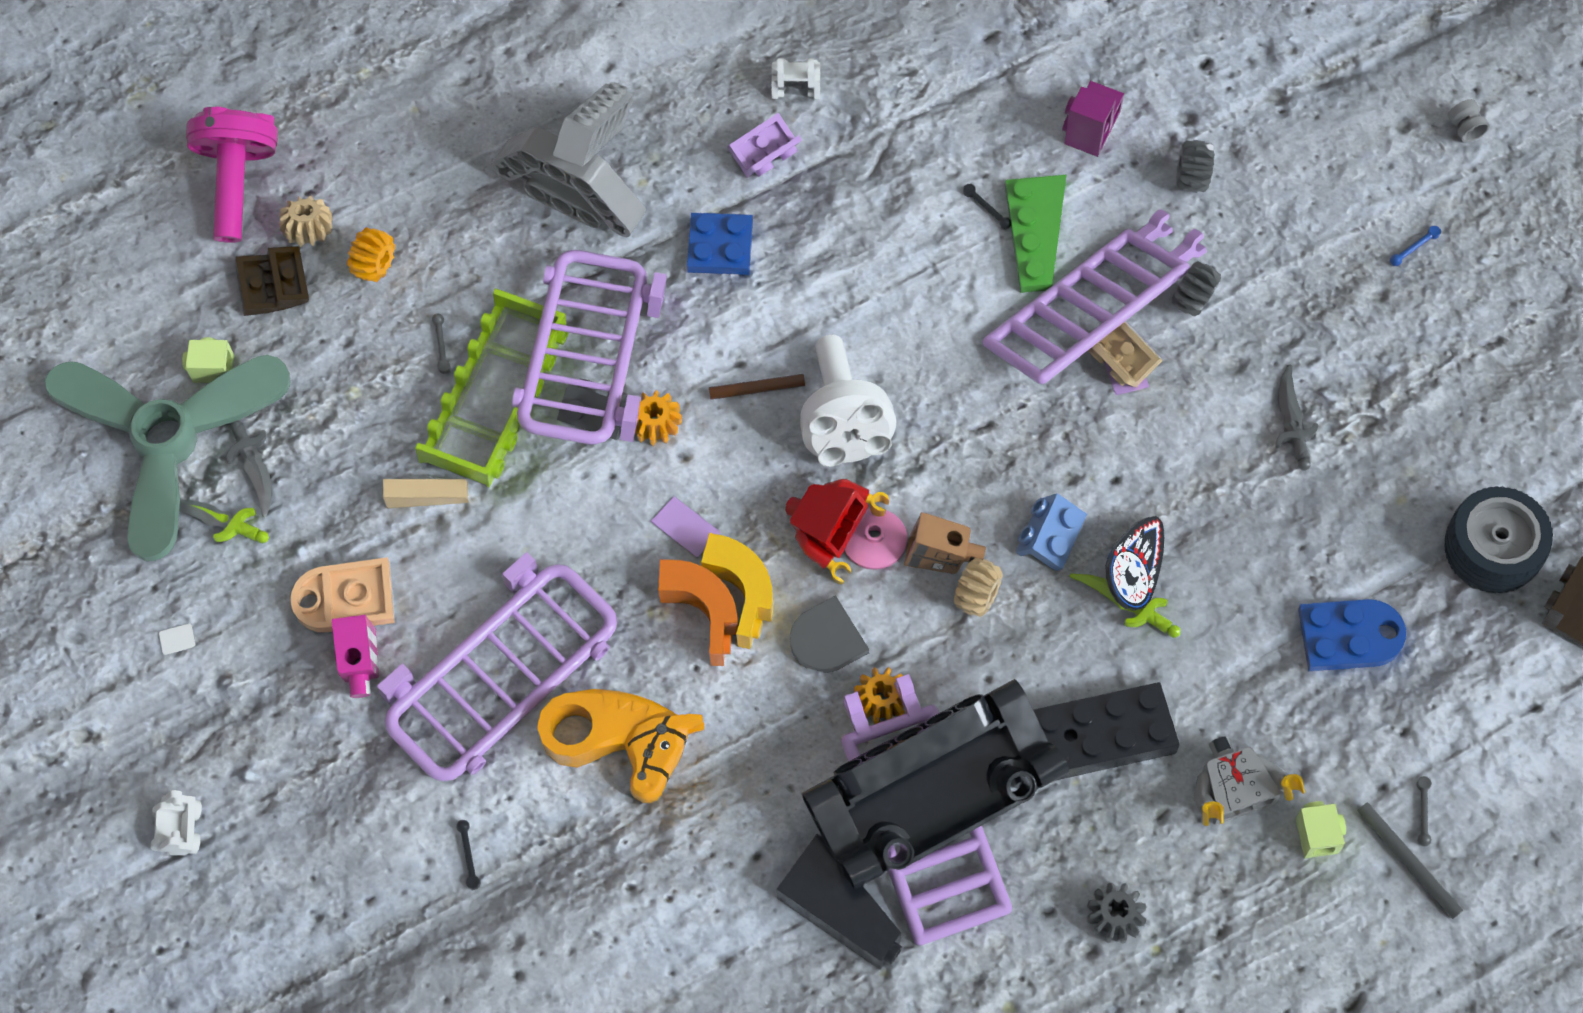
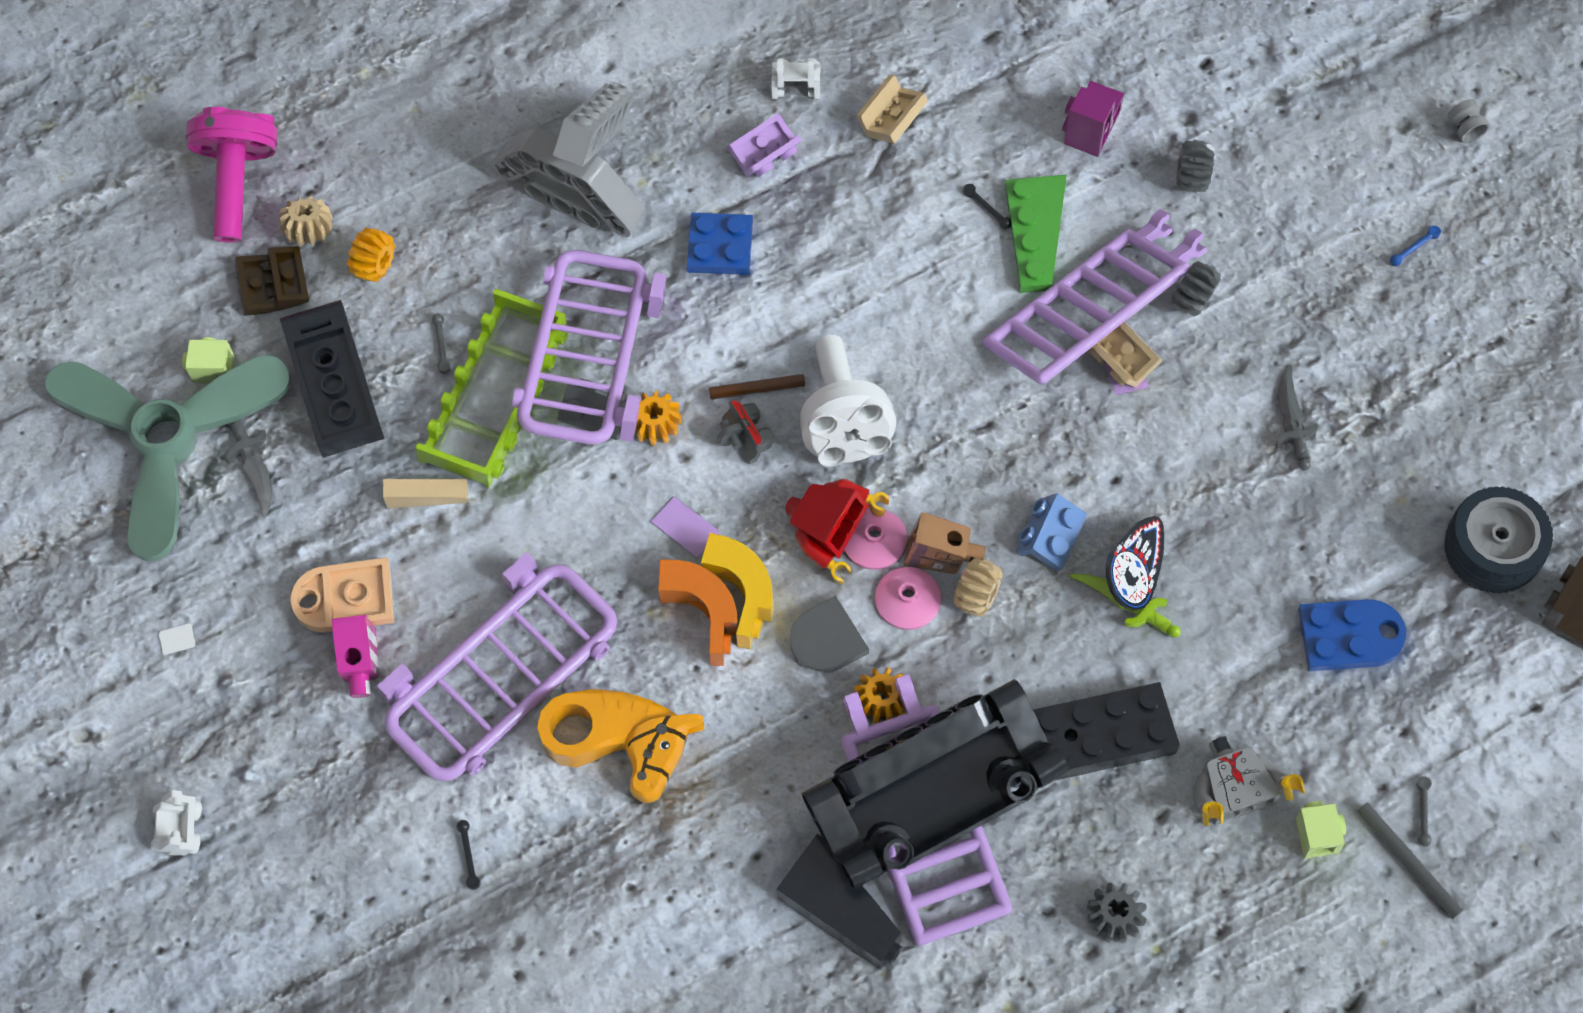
(233, 524): lime piece -> none
(333, 392): none -> black hinge
(741, 433): none -> dark grey hips
(890, 111): none -> tan bracket
(904, 611): none -> bright pink dish

